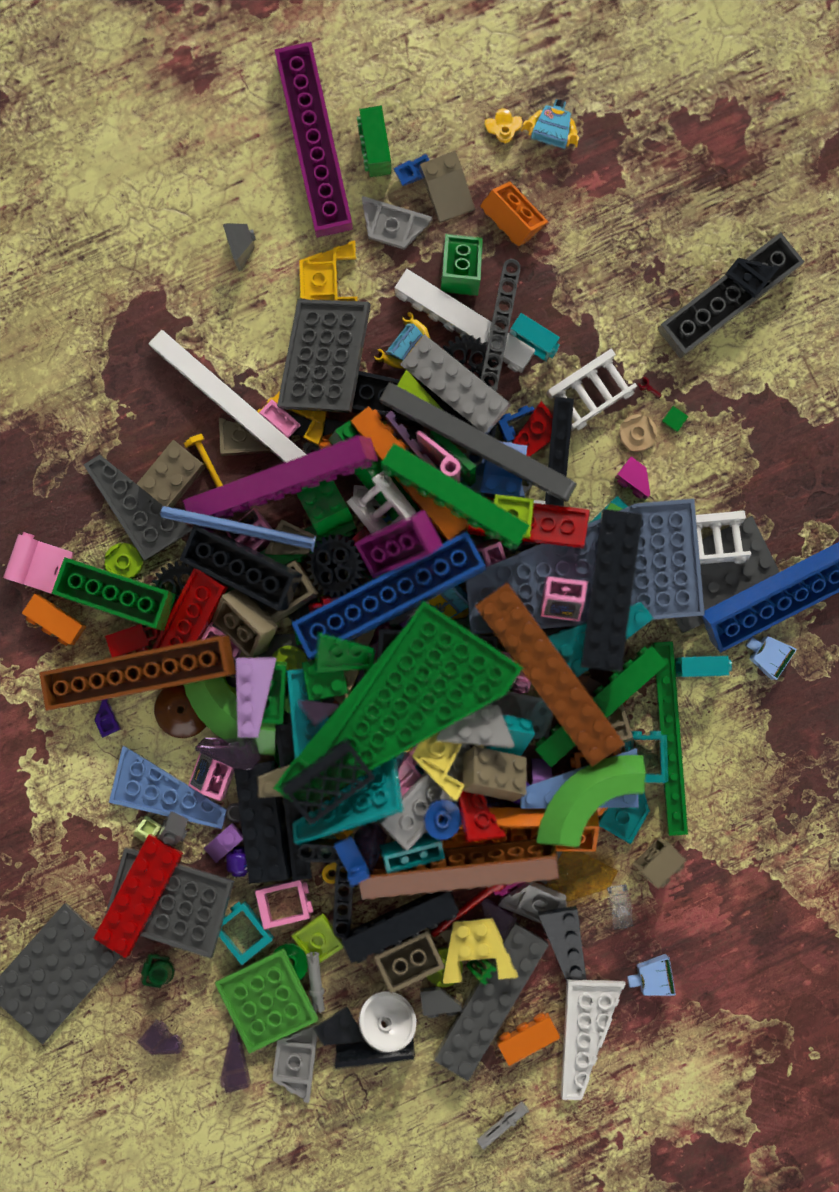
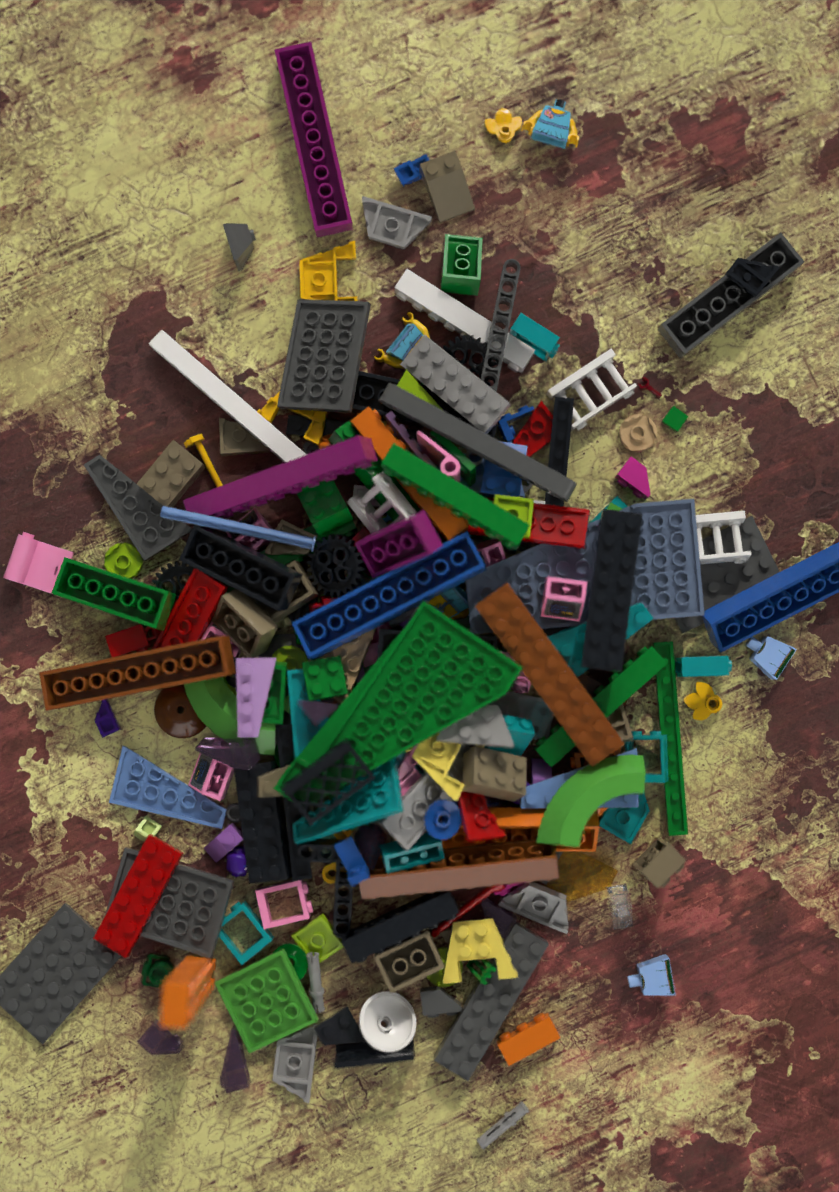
(53, 620): orange brick -> none
(173, 829): dark grey brick -> none
(187, 990): none -> orange brick
(280, 419): bright pink plate -> none
(340, 654): green wing -> none
(374, 141): green brick -> none
(513, 213): orange slope -> none
(565, 938): black wing -> none
(585, 1027): white wing -> none
(700, 701): none -> yellow plate

